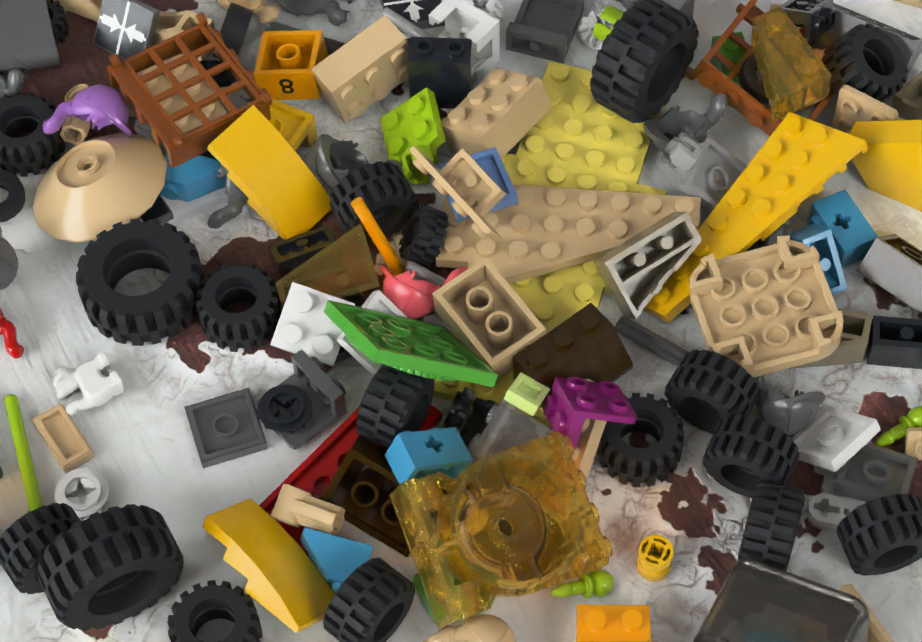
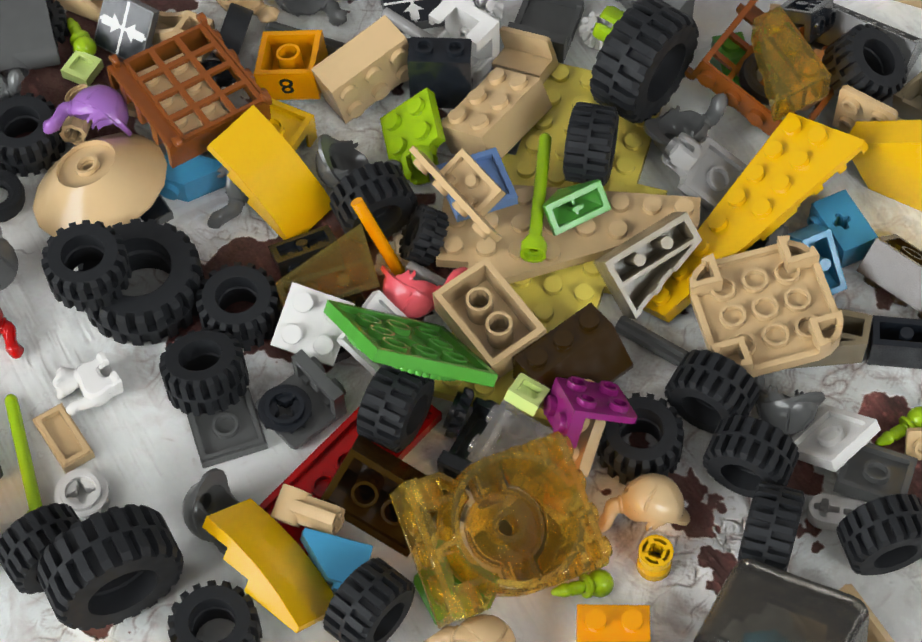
(80, 38): none -> lime bar
(82, 68): none -> yellowish green plate
(82, 244): none -> black tyre
(204, 371): none -> black tyre
(206, 498): none -> dark grey piece
(427, 453): dark azure brick -> none
(526, 53): none -> tan panel
(534, 246): none -> lime piece
(575, 205): none -> bright green slope
(590, 143): none -> black tyre
(647, 499): none -> tan piece

